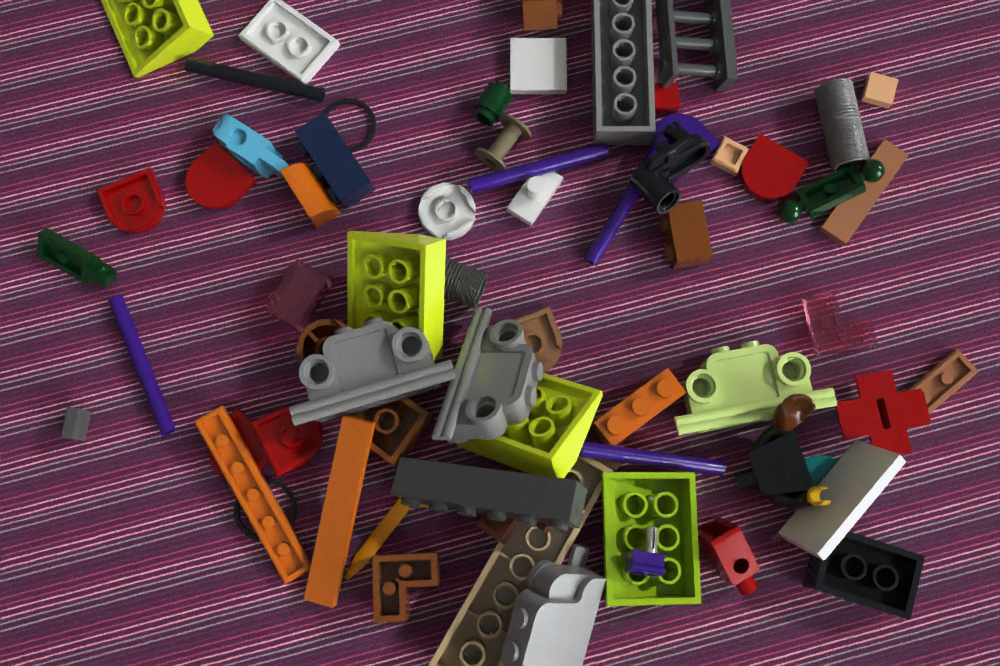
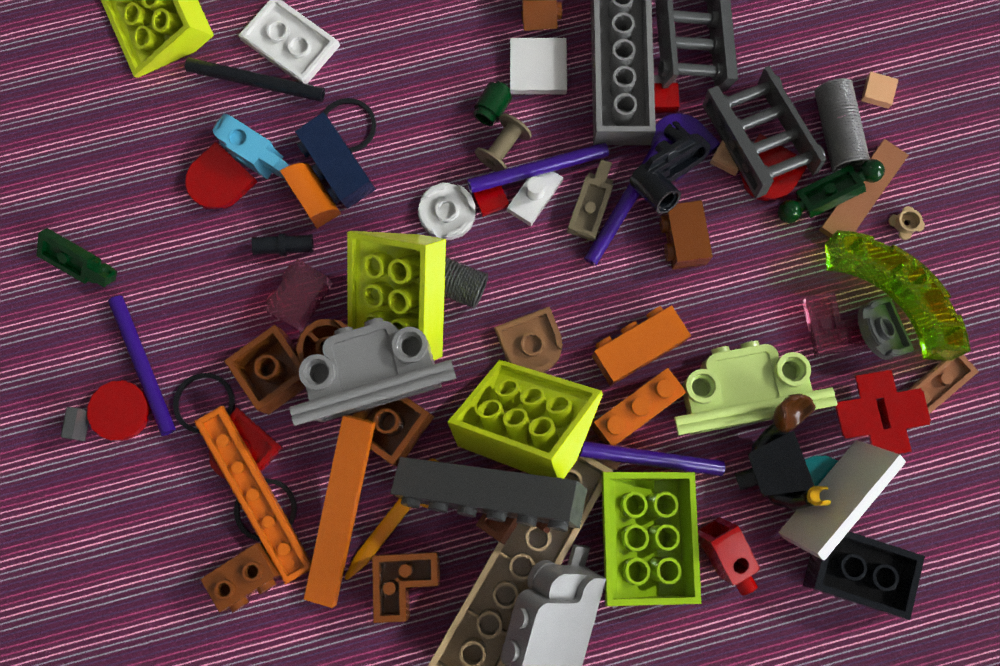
(118, 411): none -> red tile
(134, 202): red tile -> none
(198, 376): none -> black piece
(240, 578): none -> dark orange brick
(267, 370): none -> dark orange brick
(282, 244): none -> black pin
(285, 444): red tile -> none
(491, 200): none -> red tile
(493, 382): light grey brick -> none
(591, 203): none -> dark tan hinge
(640, 344): none -> orange brick
(647, 561): dark purple piece -> none
(746, 152): none -> dark grey fence
(883, 329): none -> dark grey tile
(908, 284): none -> clear neon green brick
(914, 219): none -> tan plate

